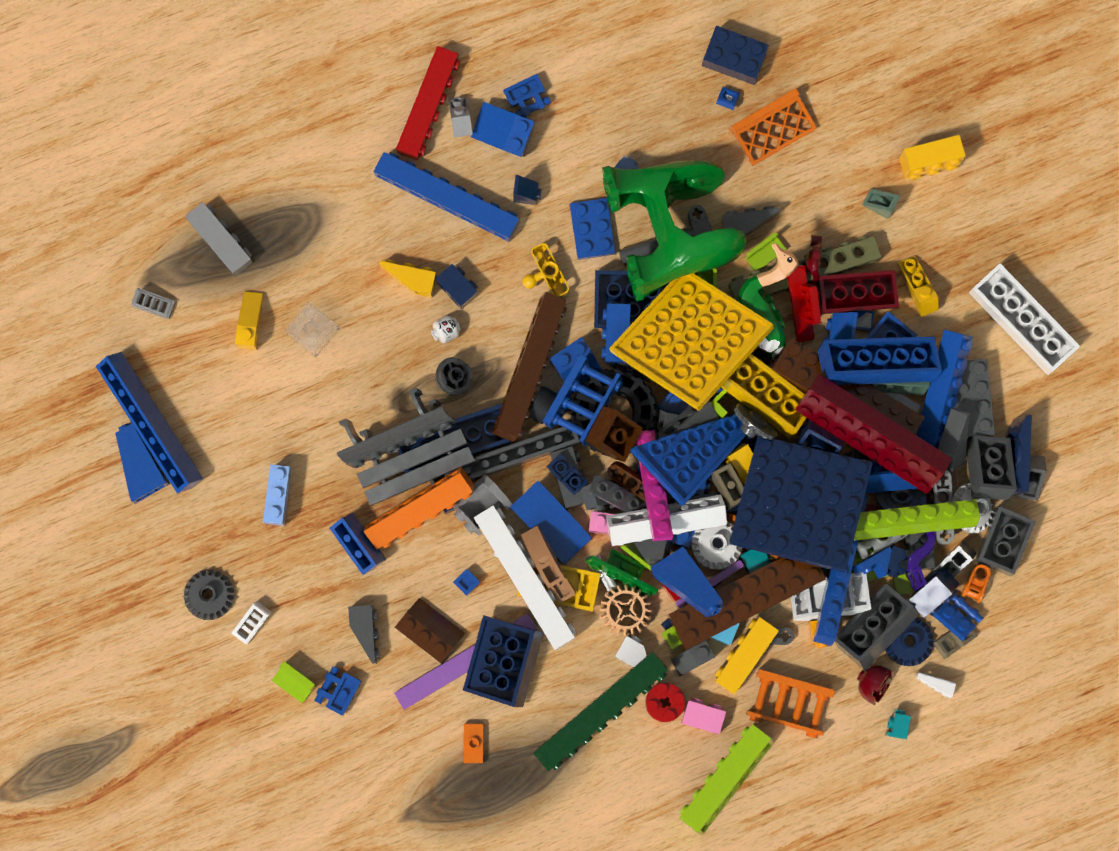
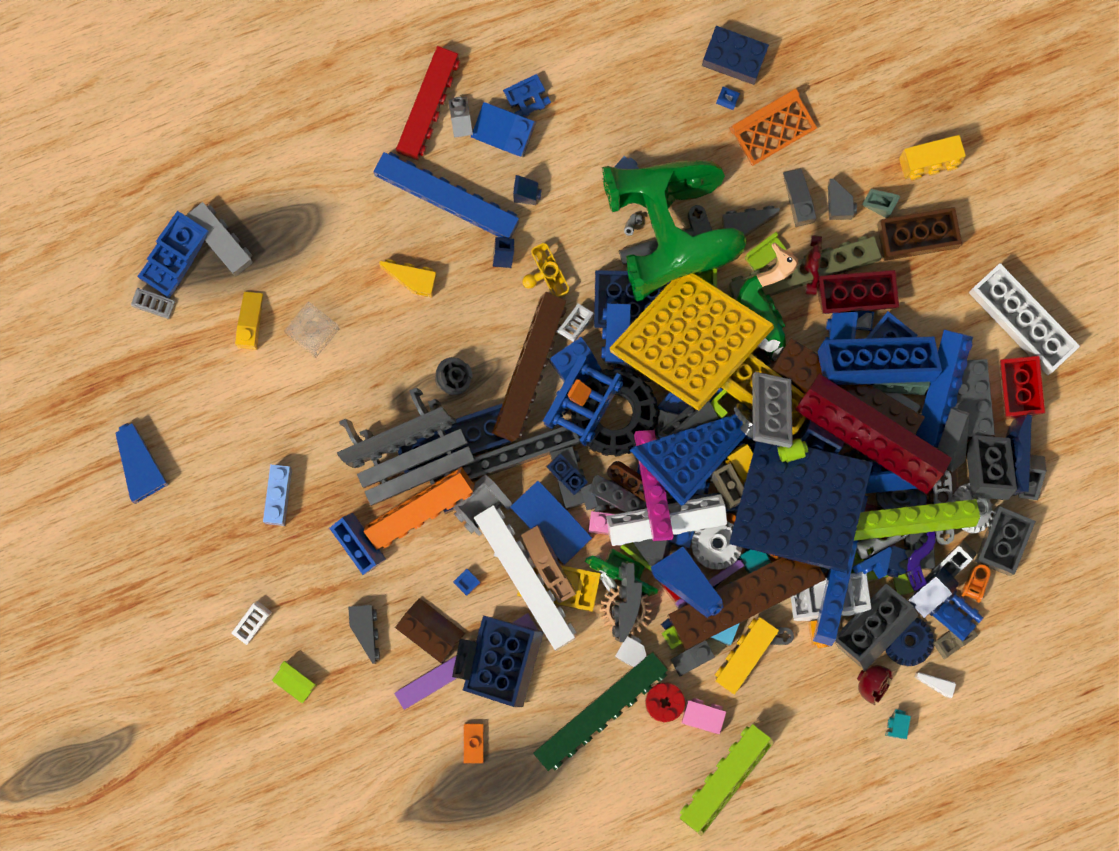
(149, 422): blue brick -> none
(173, 254): none -> blue slope
(222, 594): dark grey gear -> none
(342, 694): blue plate -> none
(445, 329): white head -> none
(457, 286): dark blue brick -> none
(464, 659): none -> black plate
(503, 252): none -> dark blue brick
(542, 404): black tyre -> none
(579, 393): none -> orange slope
(584, 313): none -> white slope
(592, 229): blue plate -> none
(614, 434): reddish brown brick -> none
(627, 609): none -> dark grey slope
(629, 226): none -> light grey arm
(772, 409): none -> light grey tile
(793, 453): none -> lime brick
(799, 198): none -> dark grey slope
(803, 690): orange fence -> none
(804, 304): red bracket -> none
(840, 202): none -> dark grey slope
(919, 234): none -> reddish brown brick
(919, 286): yellow slope -> none
(1022, 387): none -> red slope

